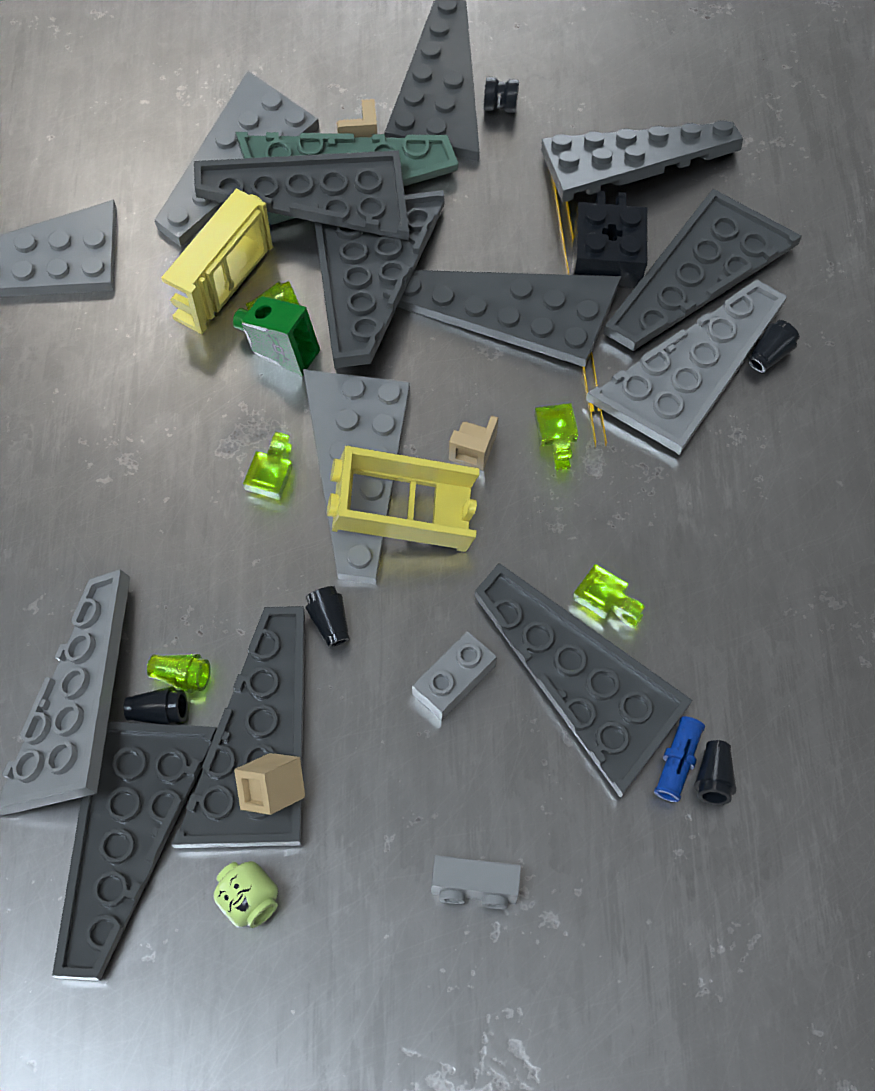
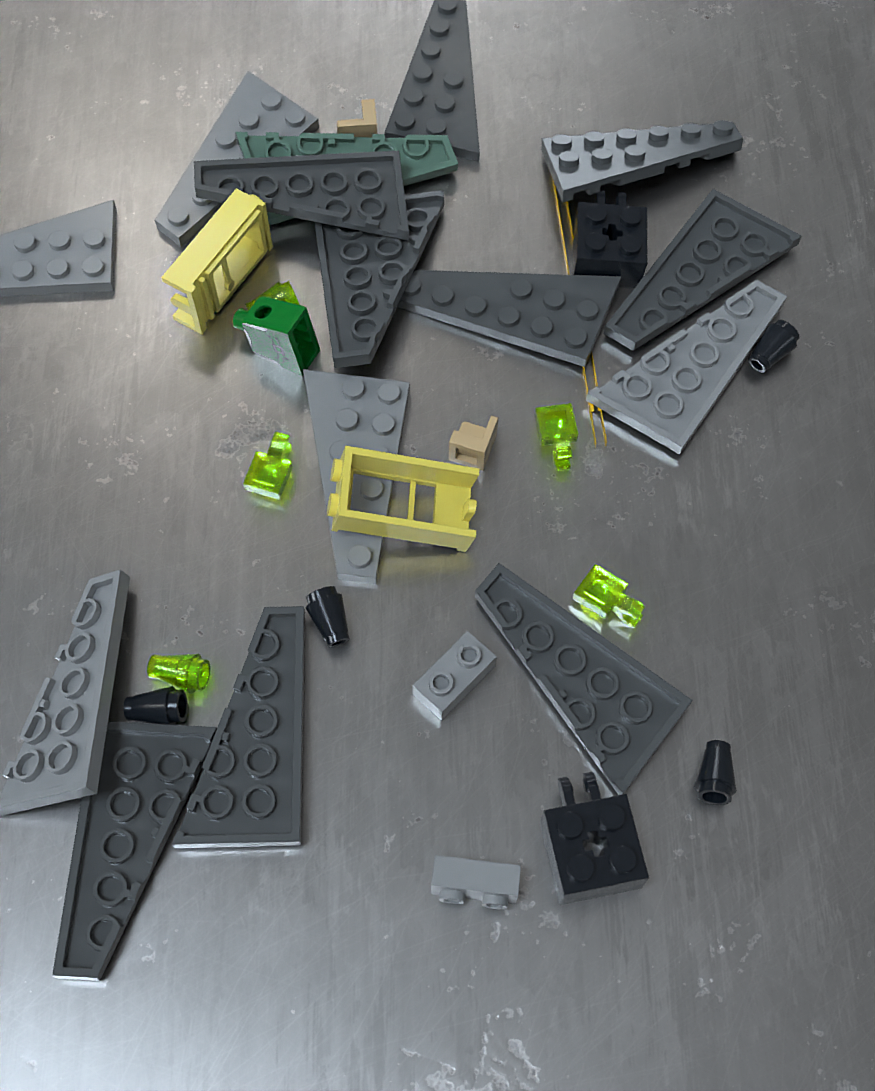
(246, 894): yellowish green head -> none
(269, 783): tan panel -> none
(508, 93): black wheel -> none
(600, 821): none -> black hinge
(679, 759): blue pin -> none

